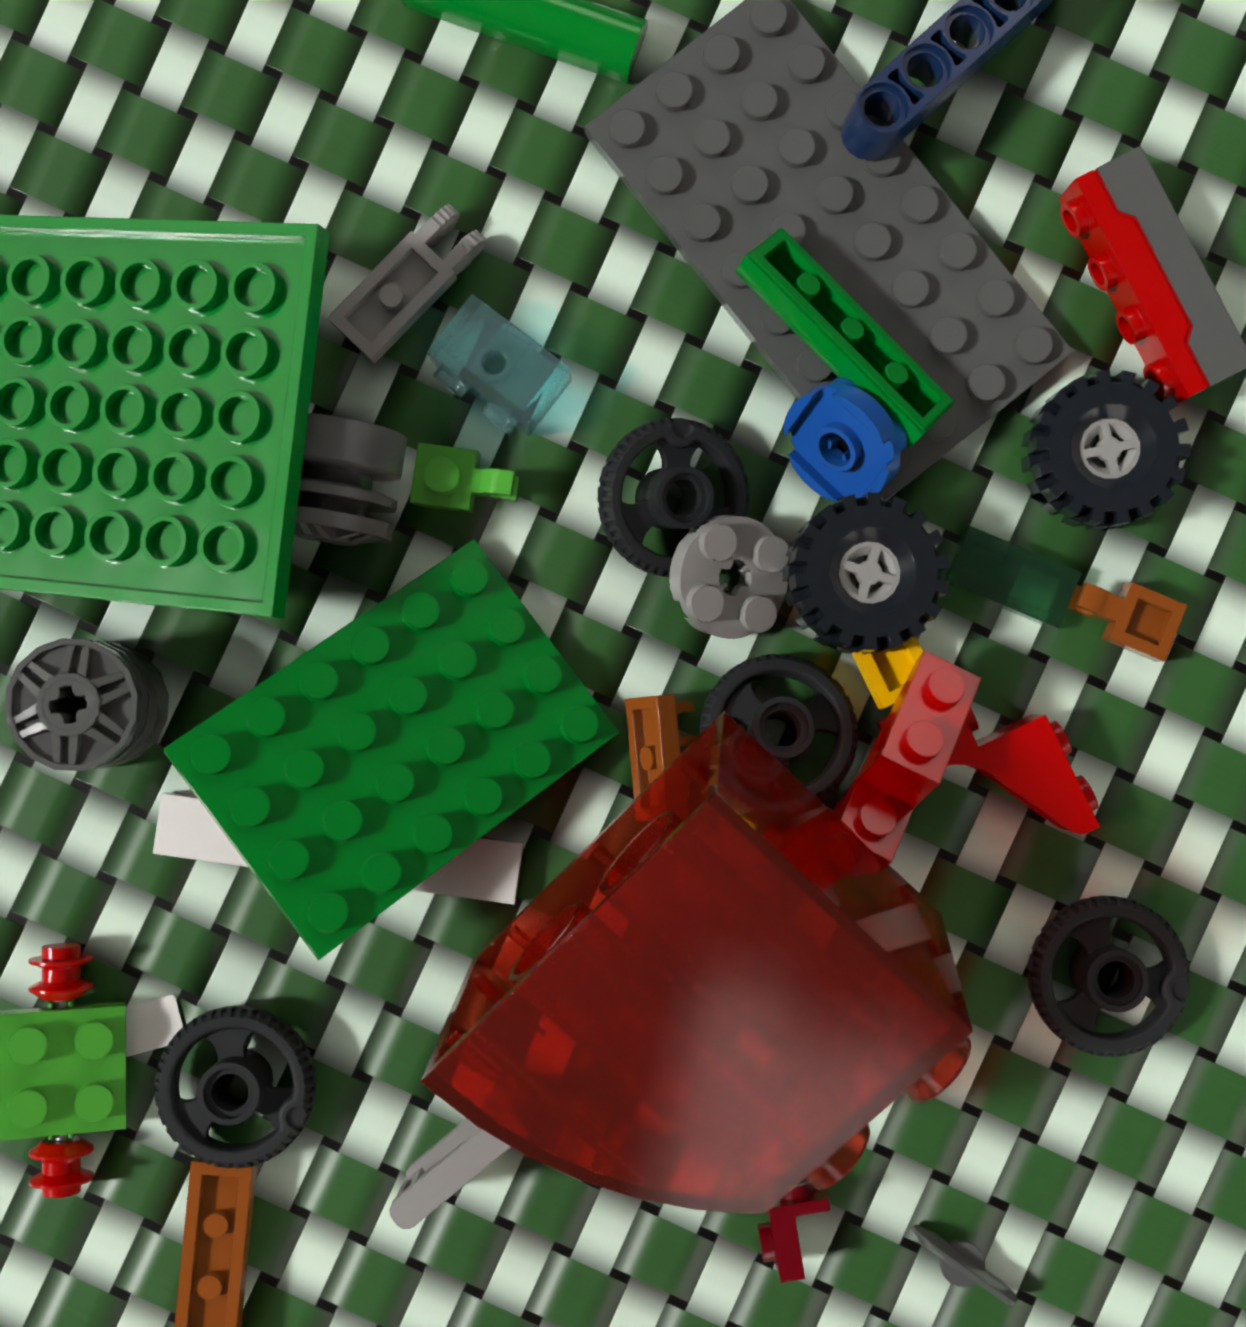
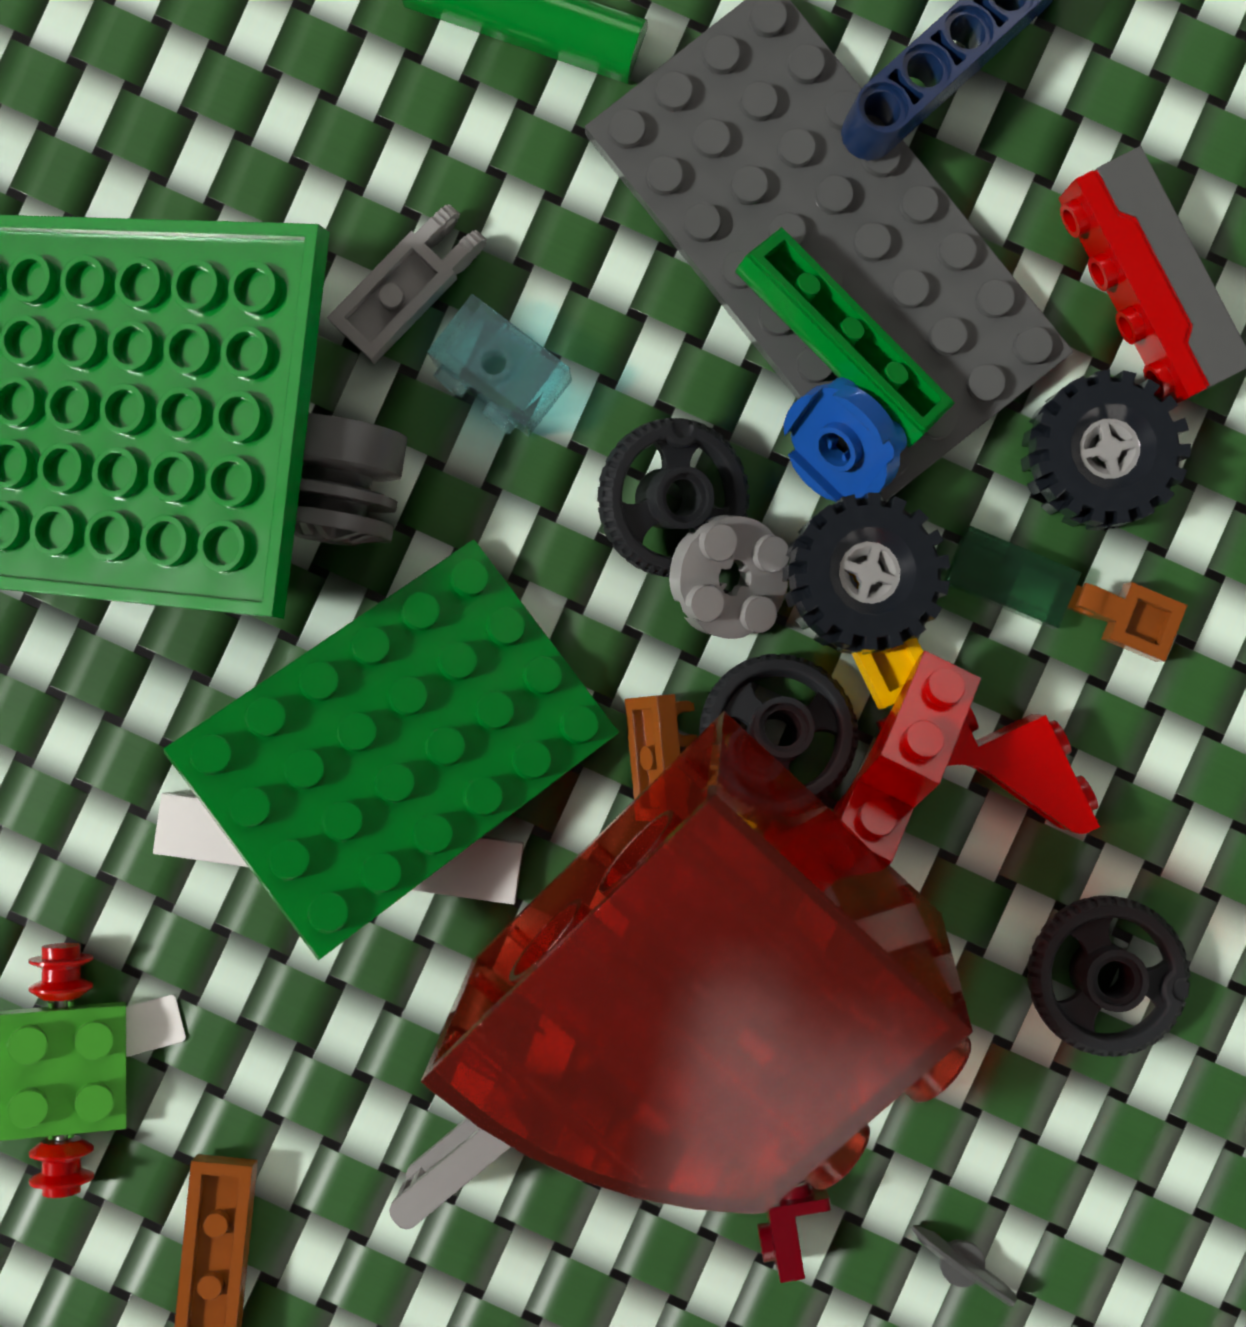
(122, 712): dark grey wheel -> none
(191, 1119): black wheel -> none
(452, 478): bright green plate -> none

